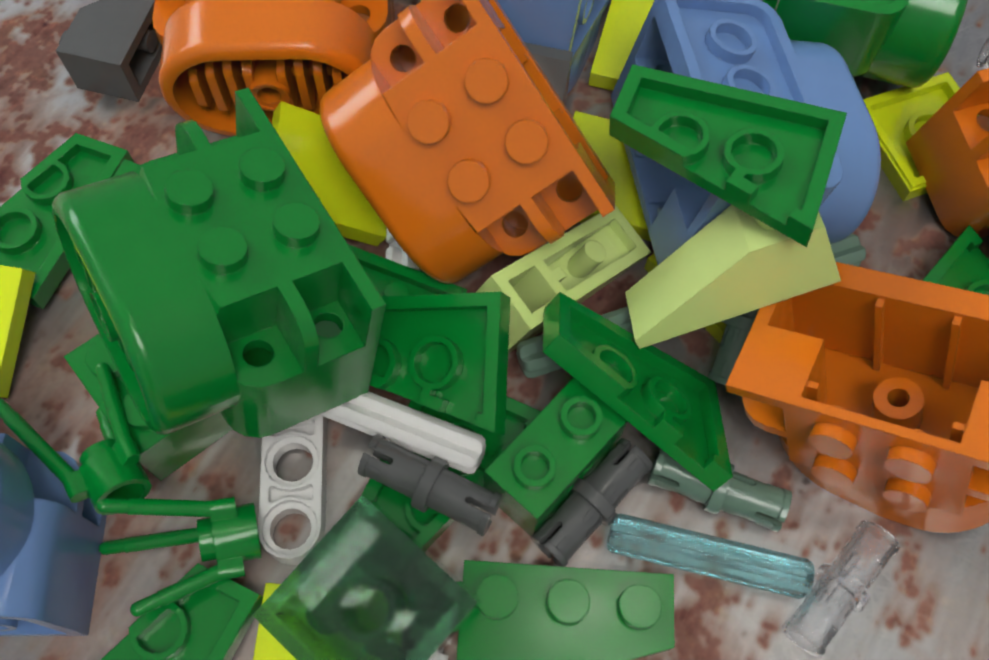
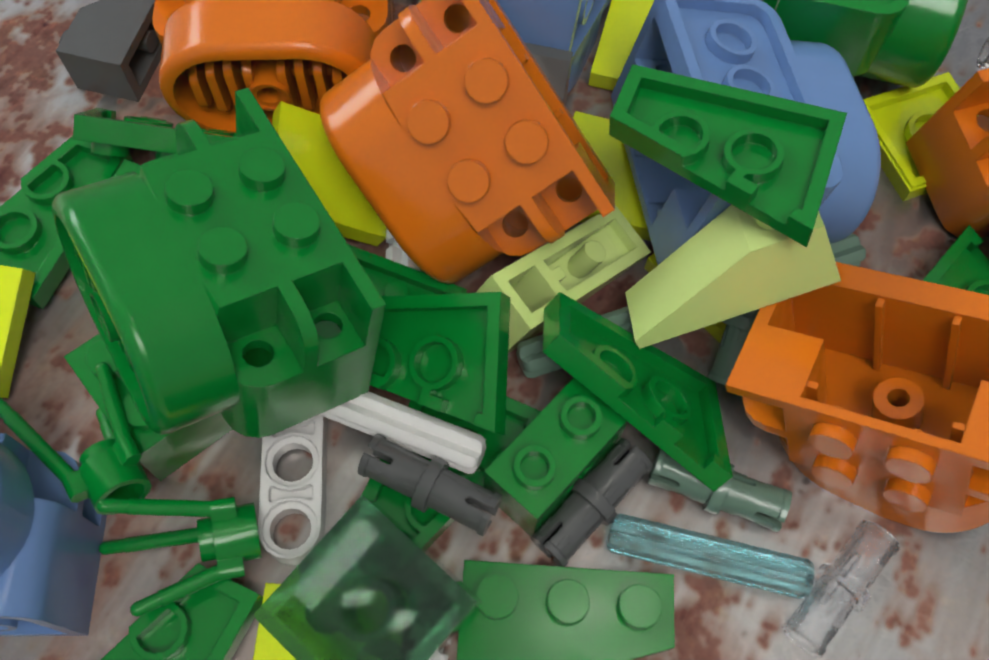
(116, 136): none -> green wing

